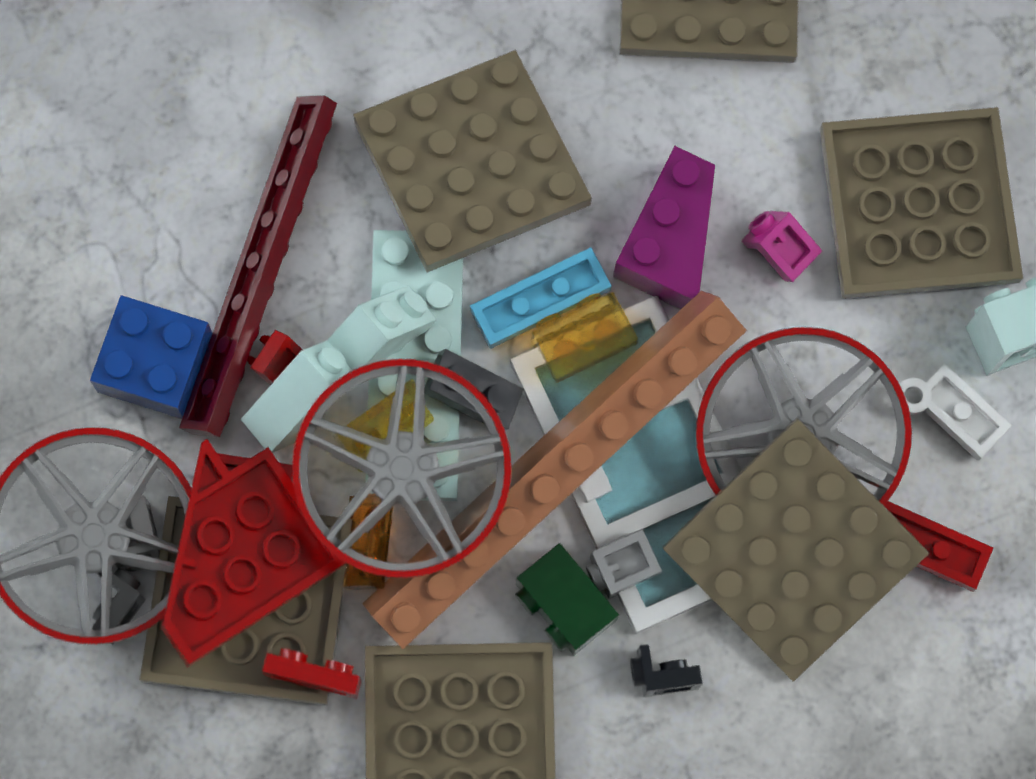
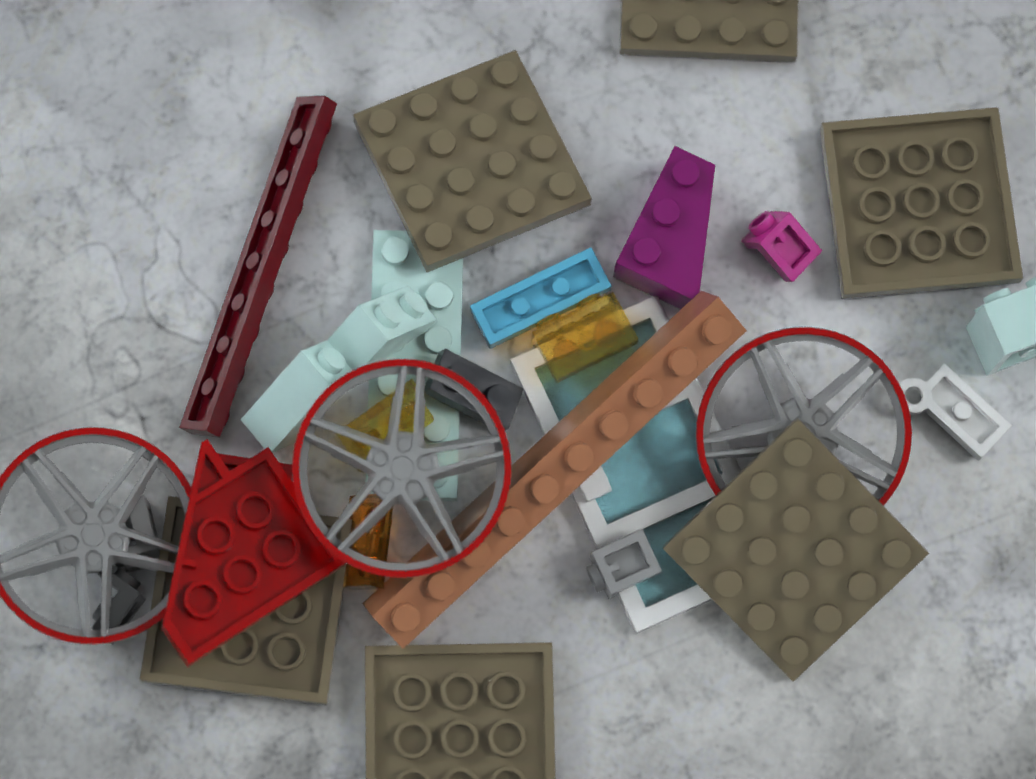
(151, 356): blue brick -> none
(274, 356): red tile -> none
(292, 668): red plate -> none
(565, 600): dark green brick -> none
(672, 678): black bracket -> none
(950, 552): red plate -> none

